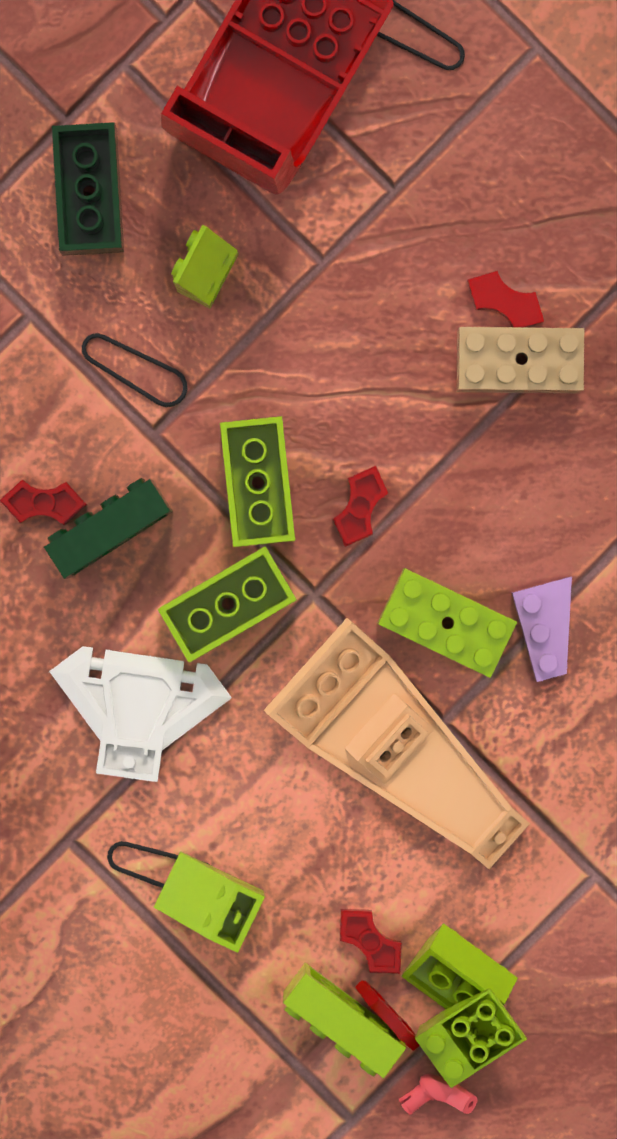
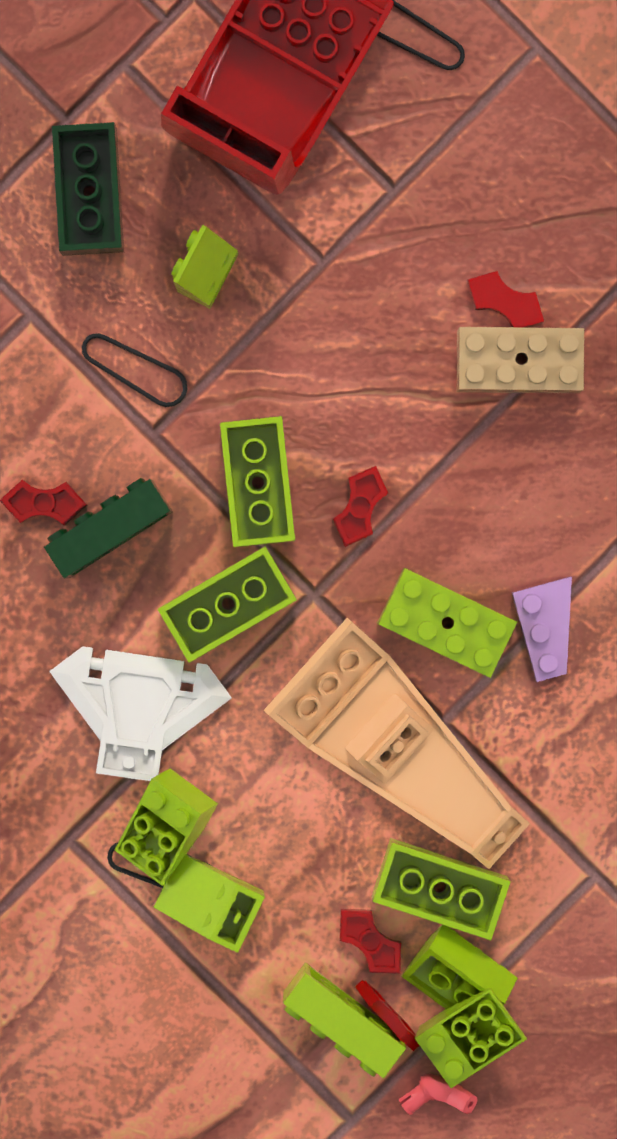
(165, 825): none -> lime slope
(470, 895): none -> lime brick

